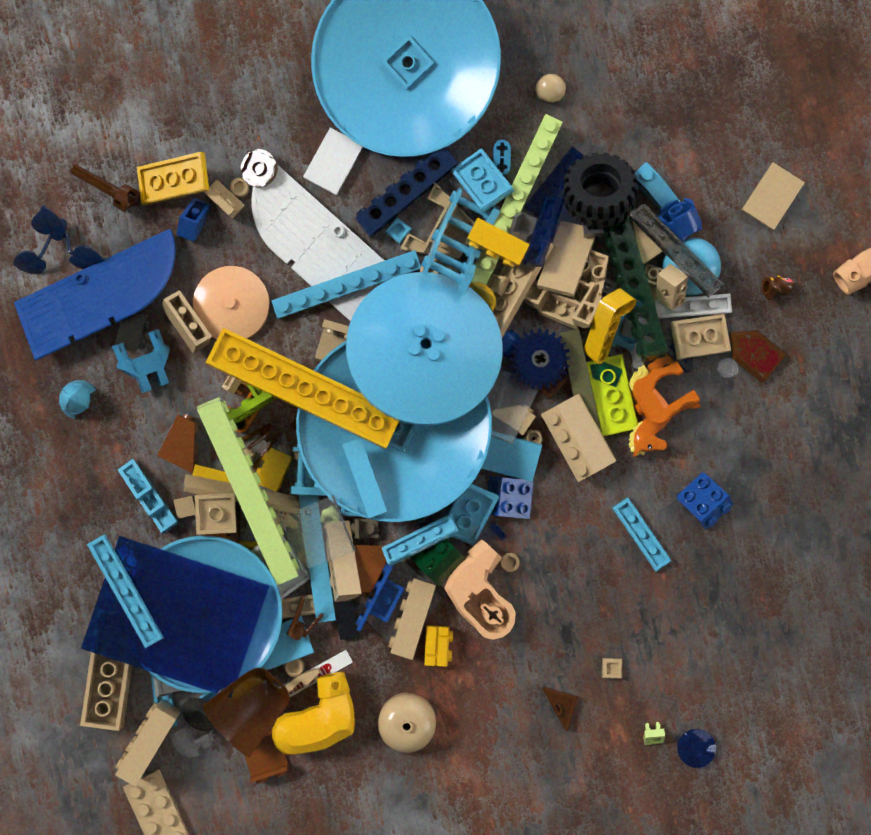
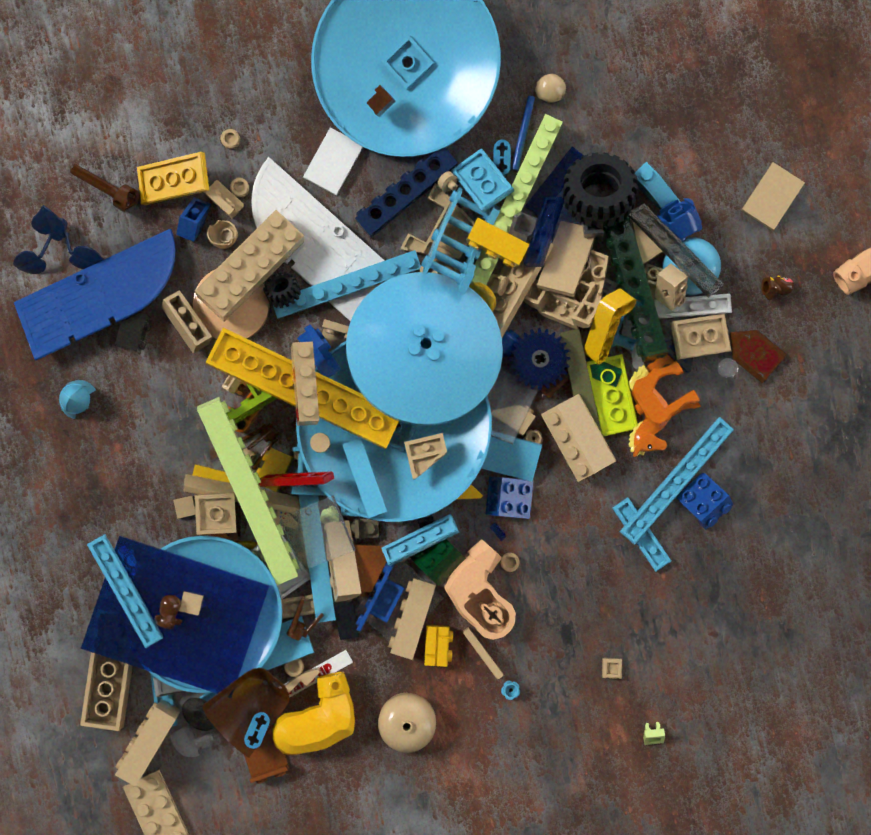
(146, 364): dark azure connector -> none
(148, 496): medium azure slope -> none
(168, 610): none -> reddish brown animal
(181, 443): dark orange slope -> none
(191, 603): none -> tan tile
(222, 234): none -> tan hair
(230, 139): none -> tan tile
(250, 265): none -> tan brick
(259, 168): tile -> none
(261, 732): none -> dark azure beam
(276, 284): none -> black tyre
(292, 479): none -> red tile
(305, 383): none -> tan brick
(320, 442): none -> tan tile
(322, 357): none -> blue bracket
(380, 101): none -> reddish brown panel
(398, 230): medium azure tile -> none
(424, 453): none -> tan wing
(448, 182): none -> tan tile
(472, 512): medium azure tile -> none
(483, 653): none -> tan tile
(510, 695): none -> medium azure plate
(523, 133): none -> blue bar
(563, 705): reddish brown tile -> none
(676, 480): none -> medium azure tile
(696, 748): clear blue dish -> none

